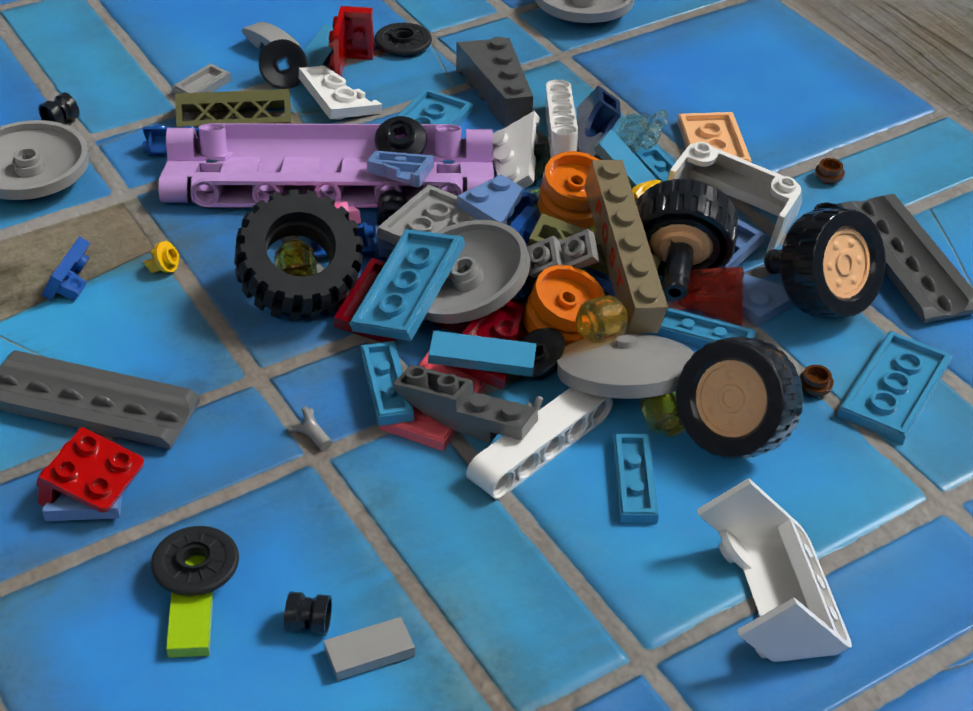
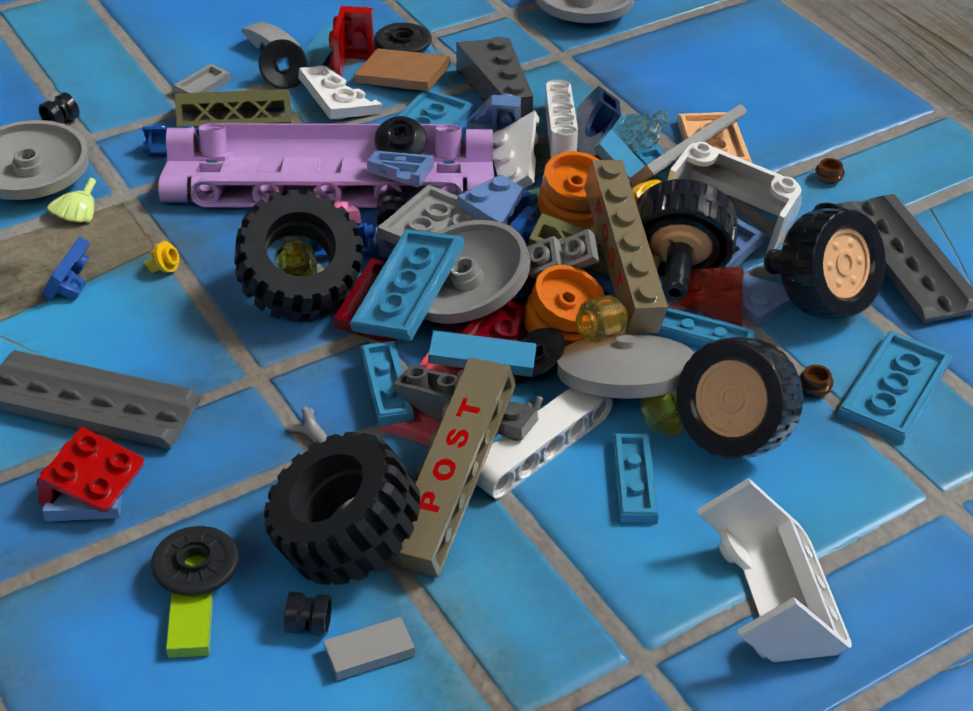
(75, 205): none -> yellowish green piece
(360, 534): none -> black tyre
(402, 69): none -> medium nougat tile
(455, 462): none -> dark tan brick
(496, 113): none -> medium blue wing
(703, 135): none -> light grey tile

